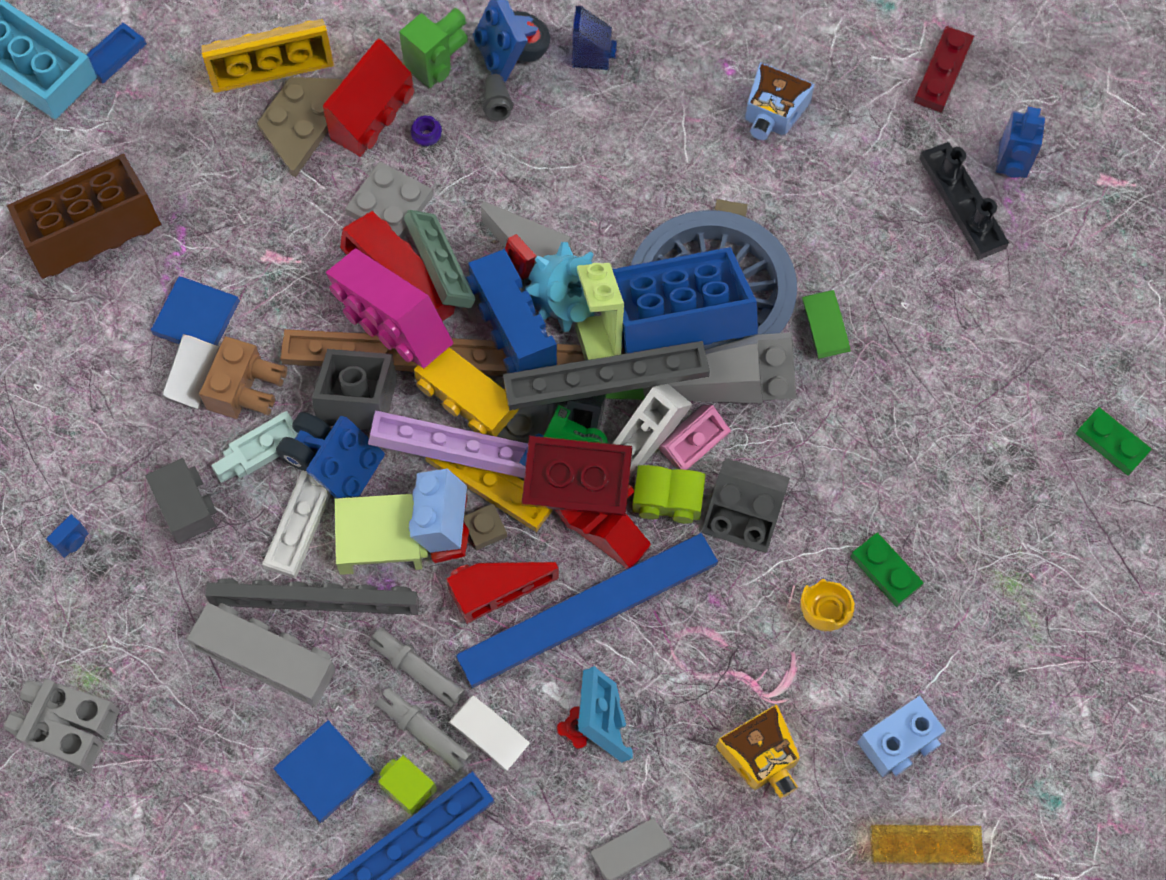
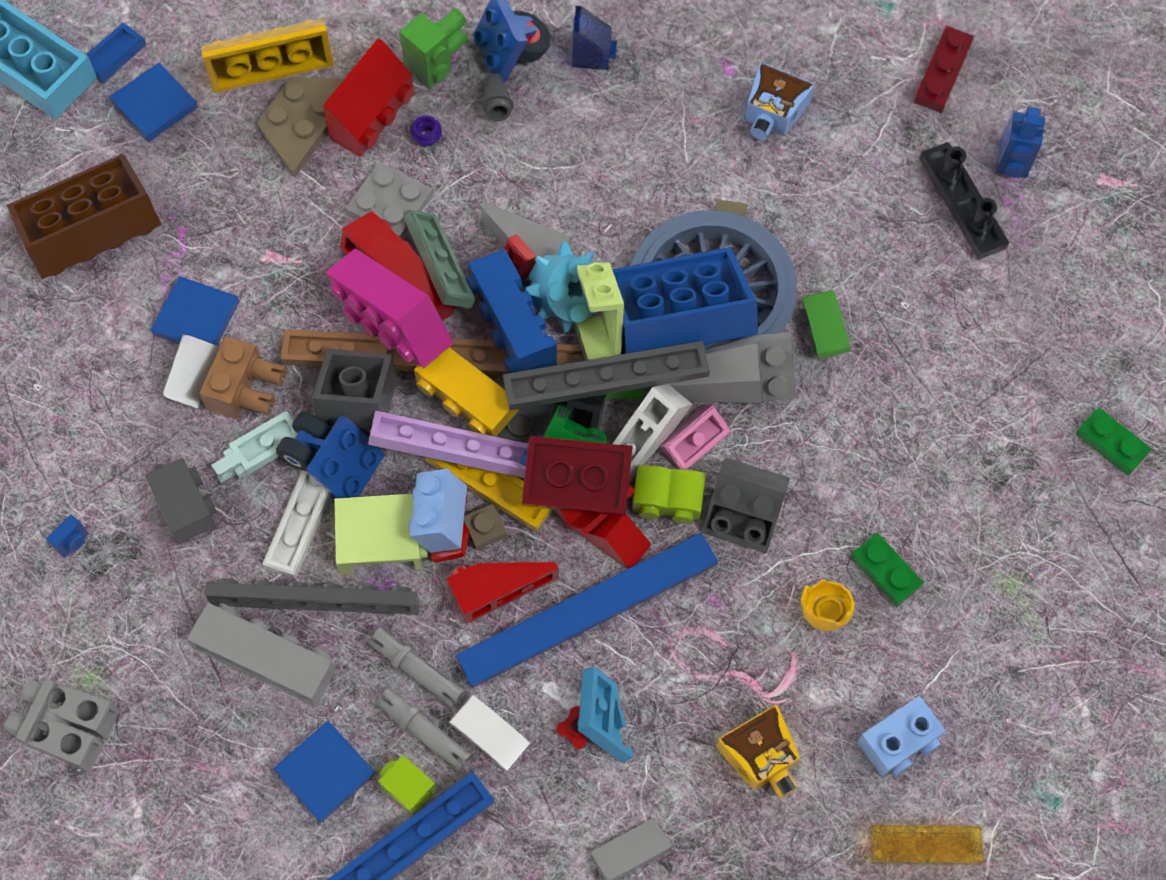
(153, 102): none -> blue tile

